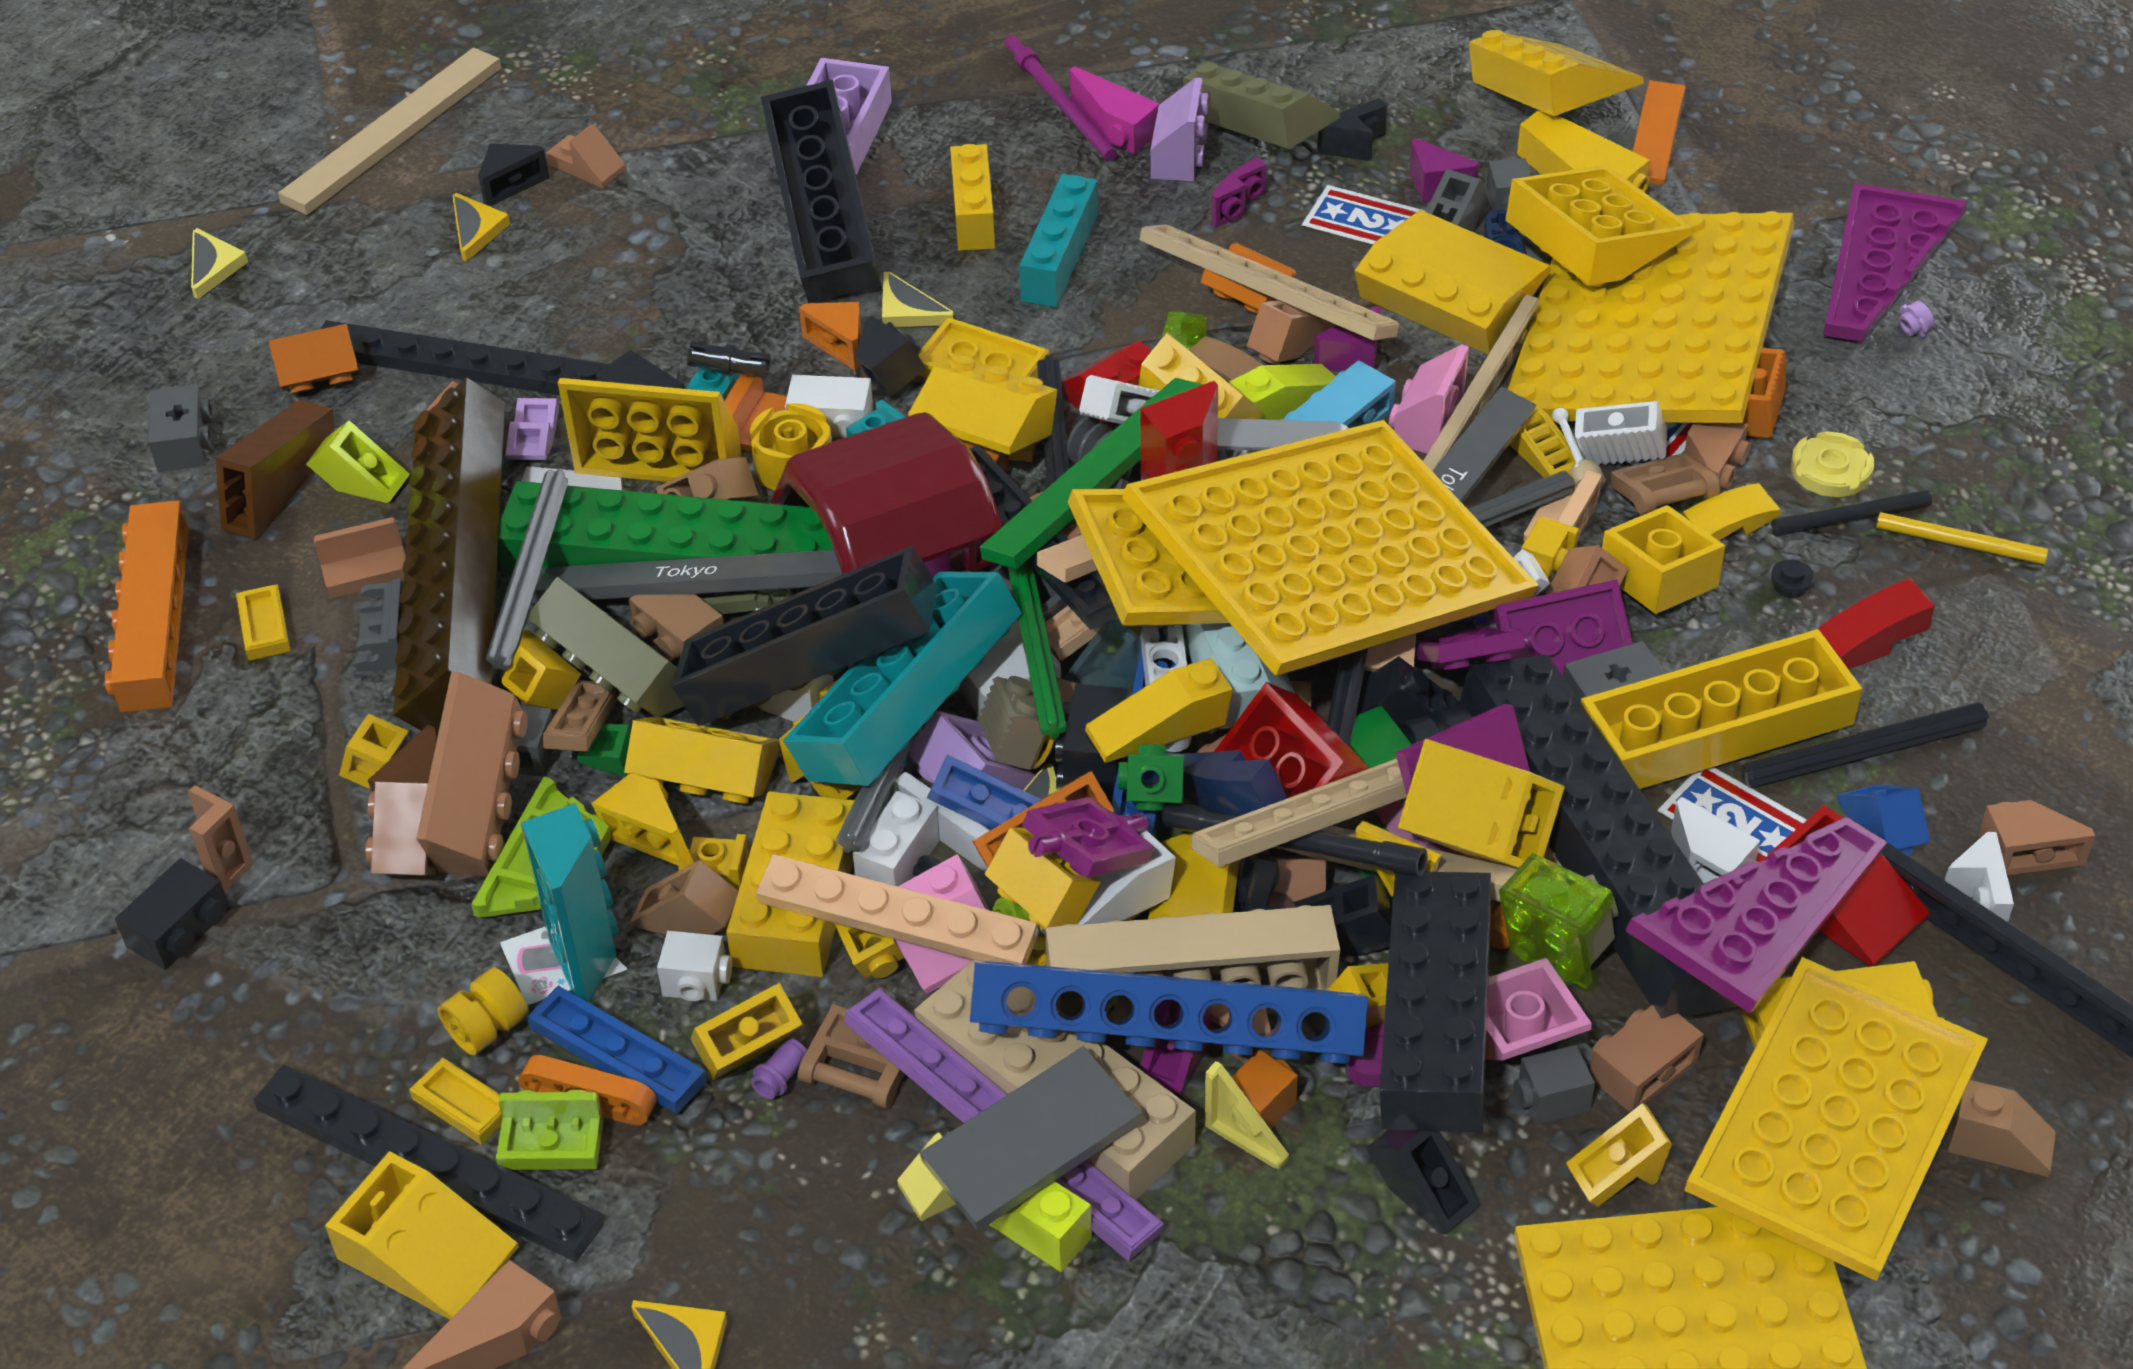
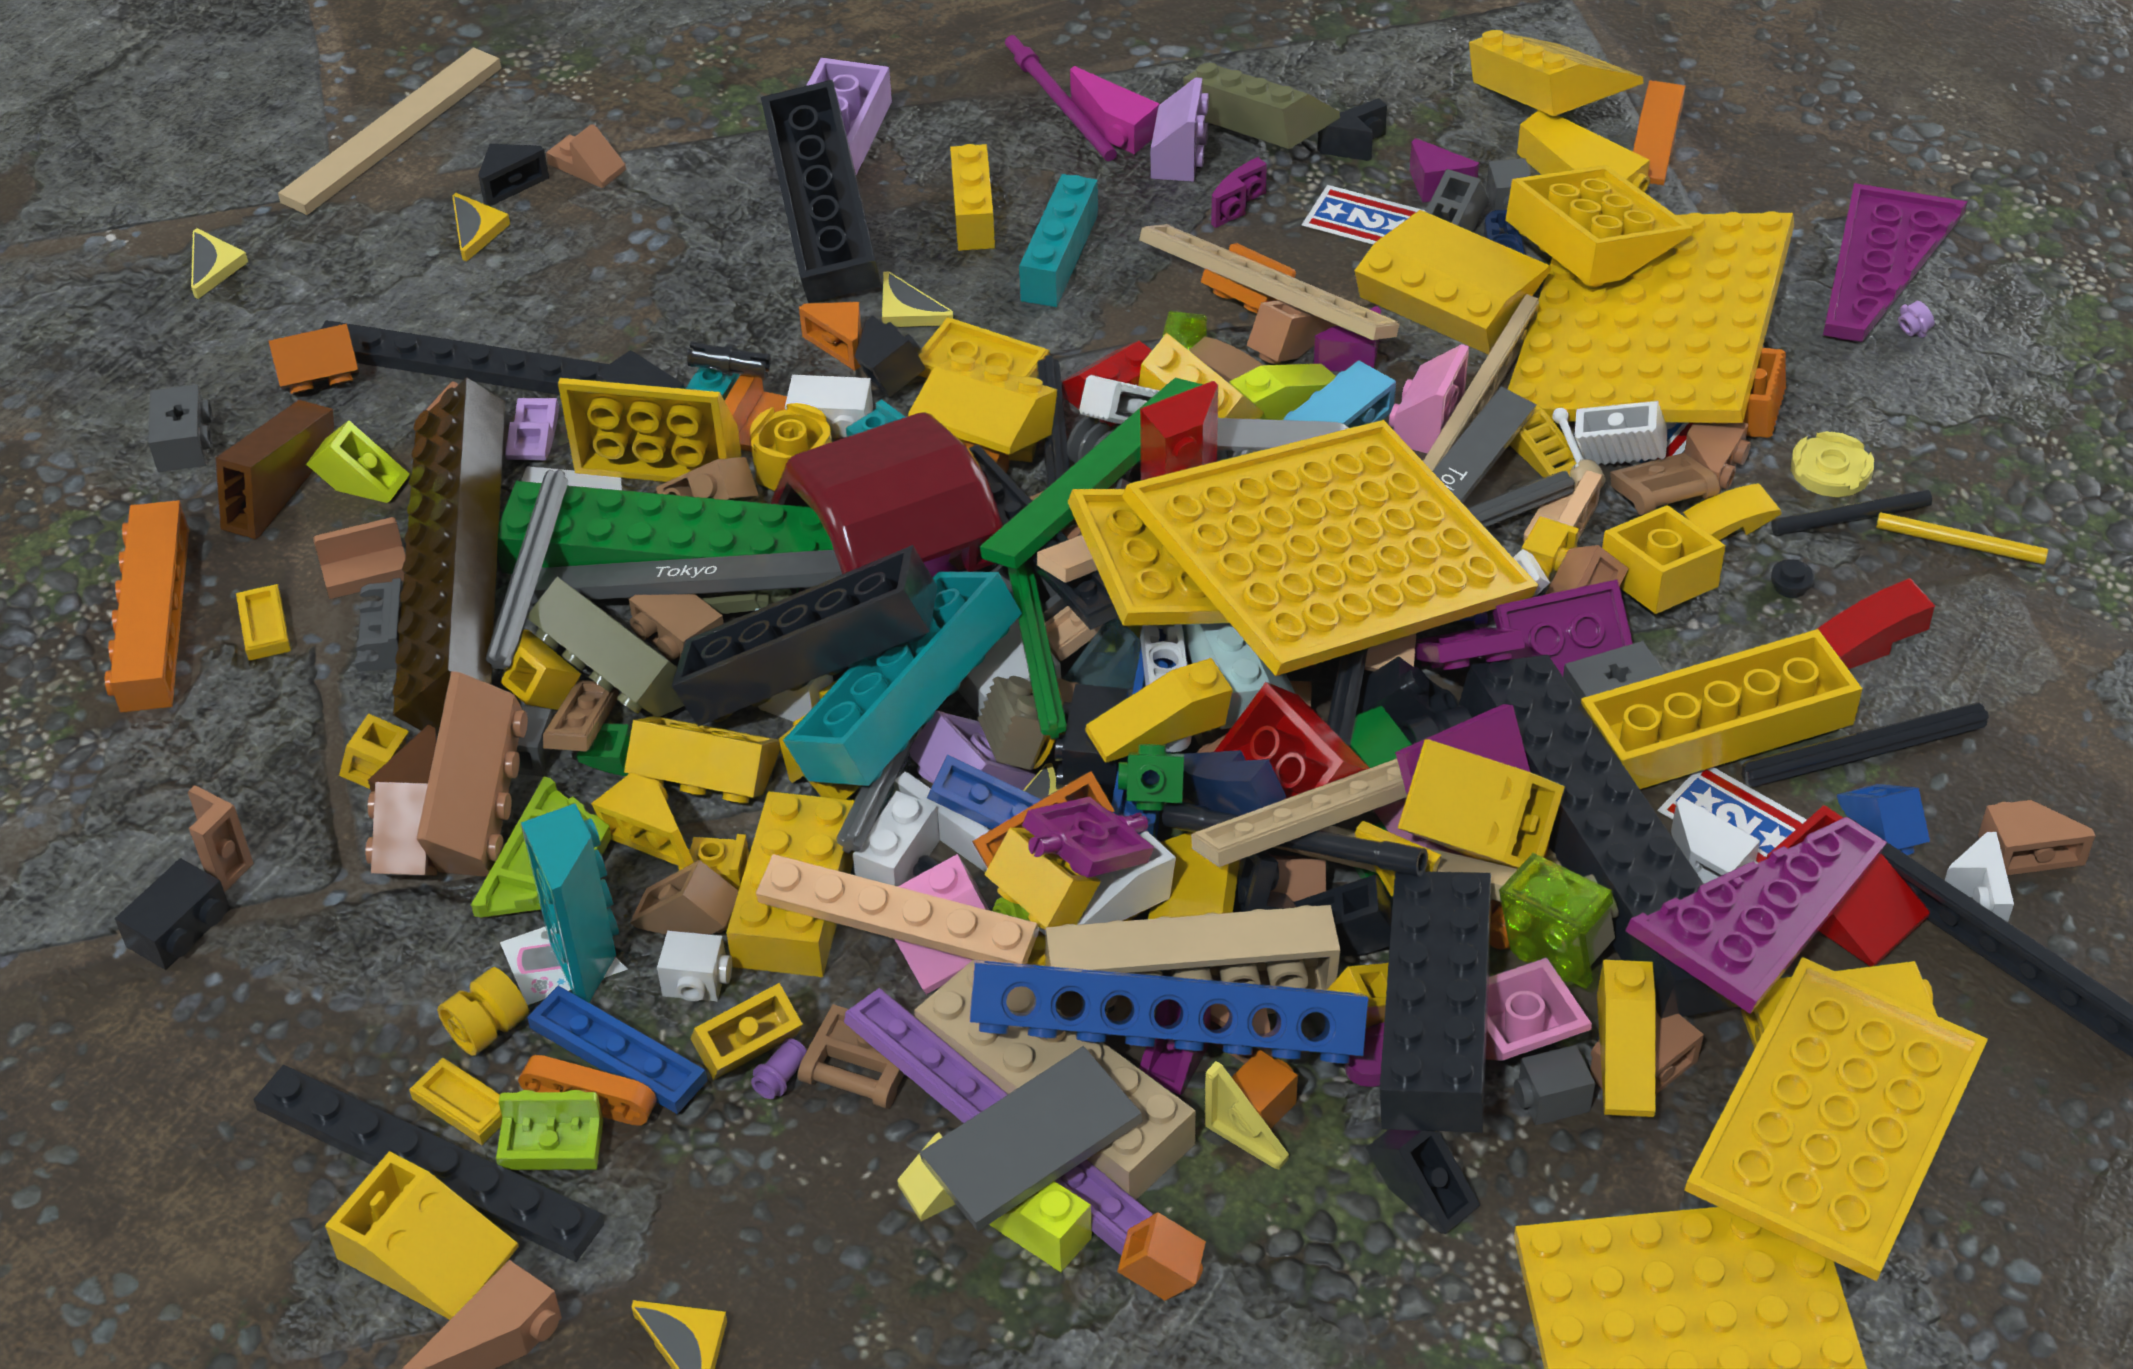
(870, 952): yellow brick -> none
(1162, 1256): none -> orange brick
(1625, 1151): yellow slope -> none
(1627, 1037): none -> yellow slope
(2001, 1130): medium nougat slope -> none

